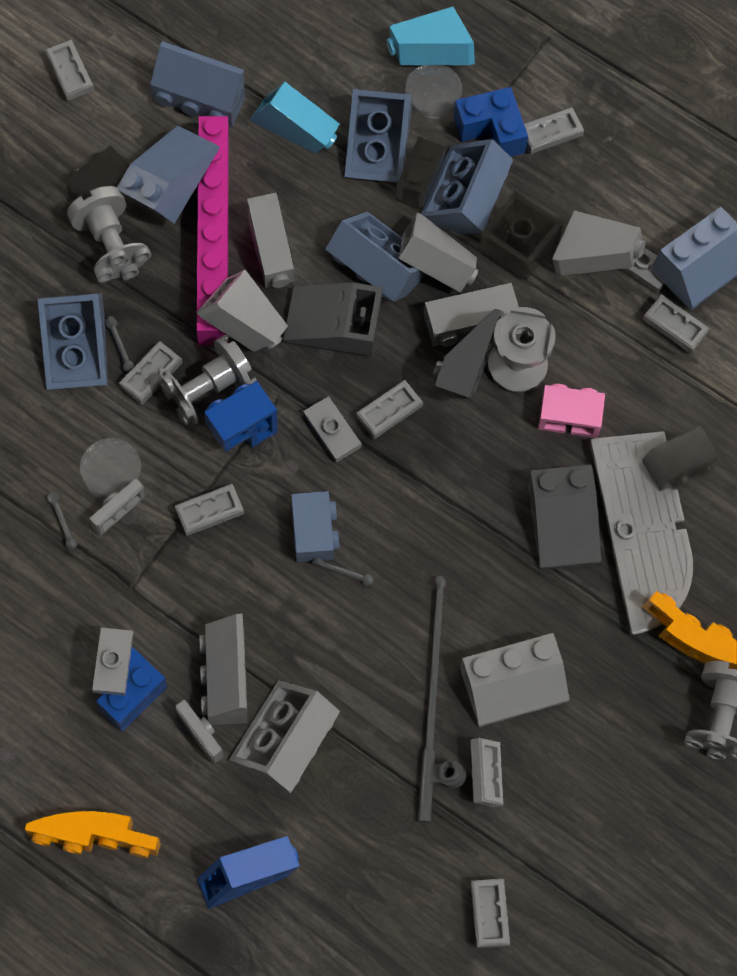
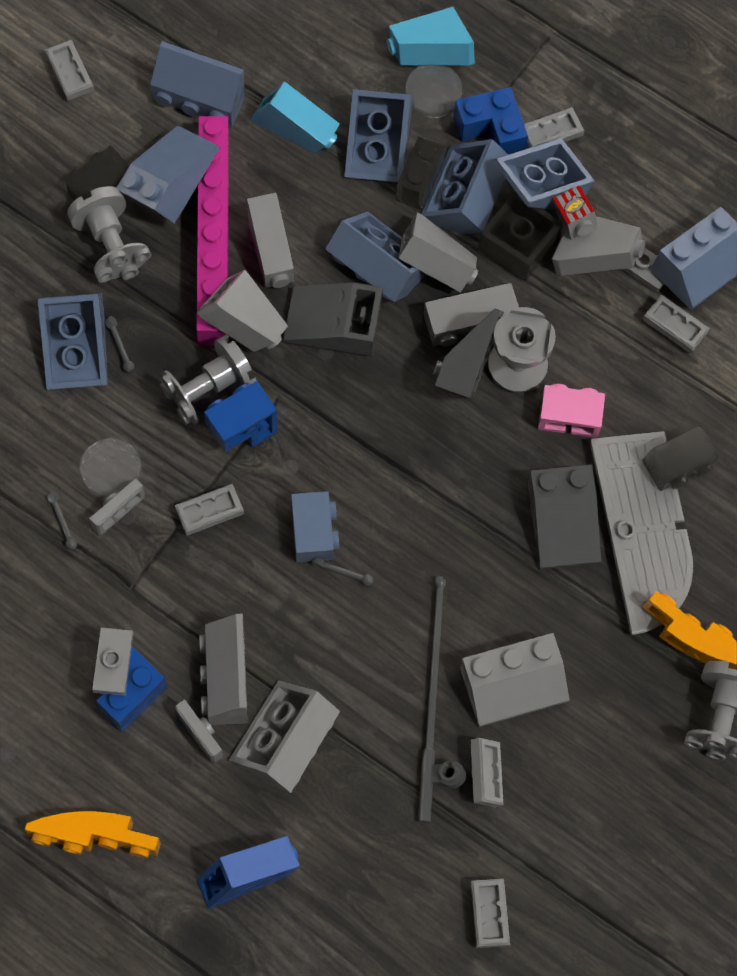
(147, 374): light grey plate -> none
(332, 429): light grey plate -> none
(389, 409): light grey plate -> none
(544, 173): none -> sand blue slope
(575, 212): none -> light grey brick

